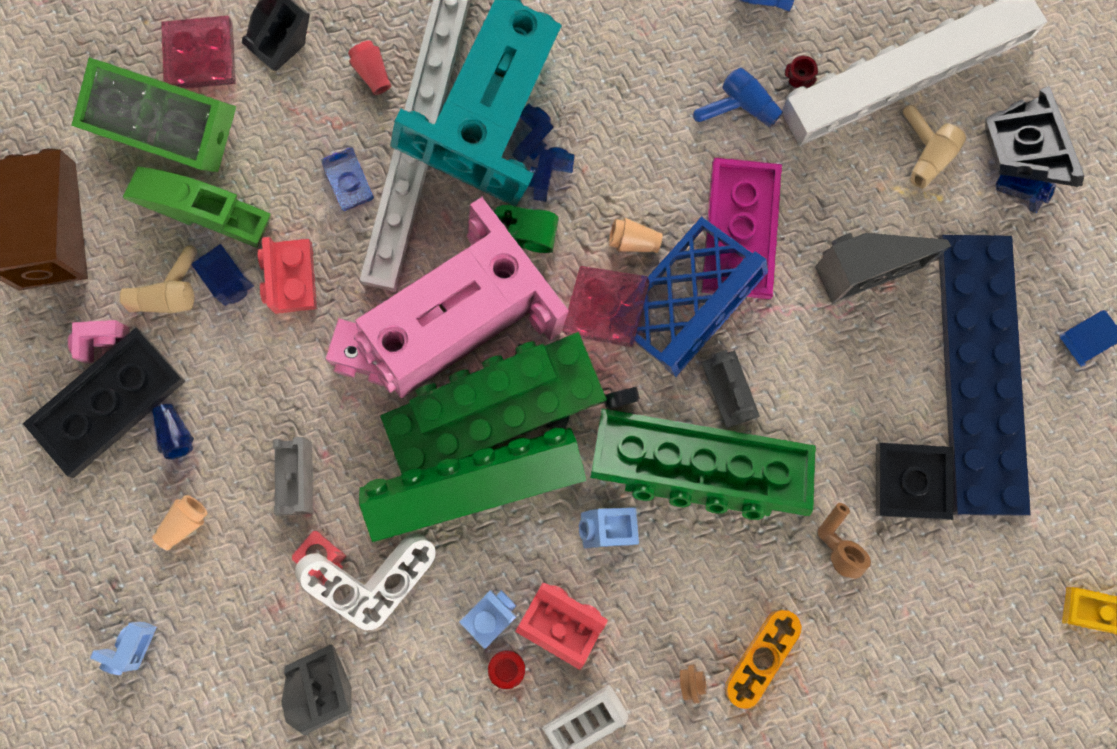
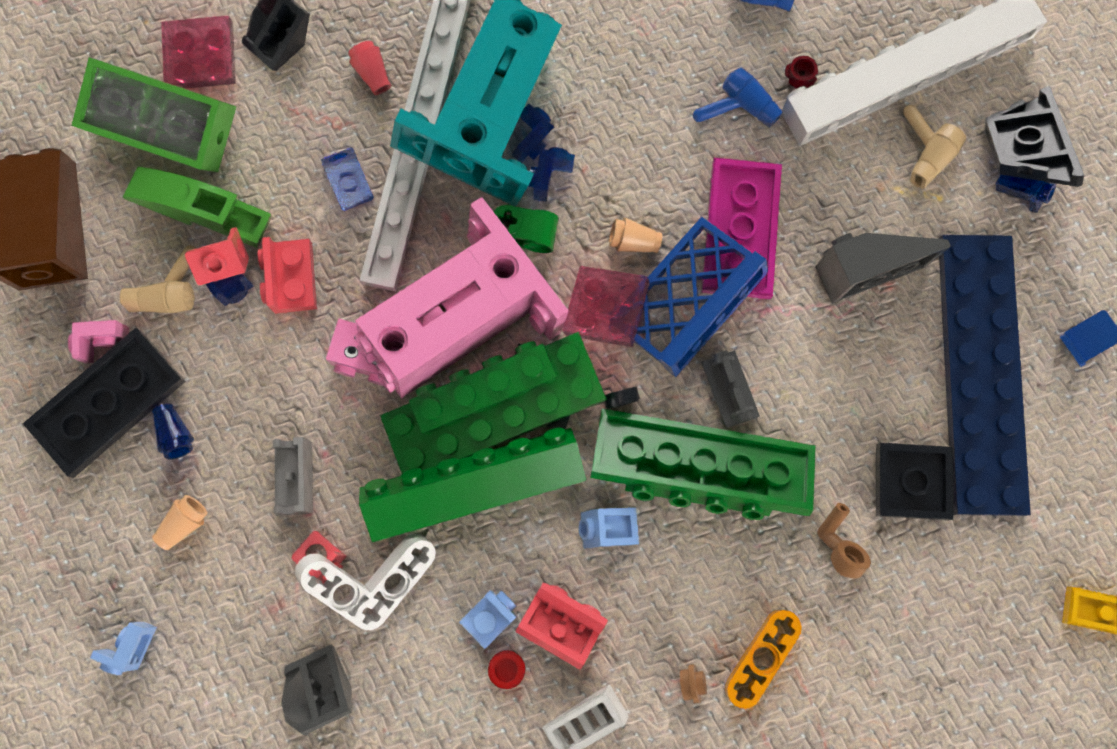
(218, 259): none -> coral bracket

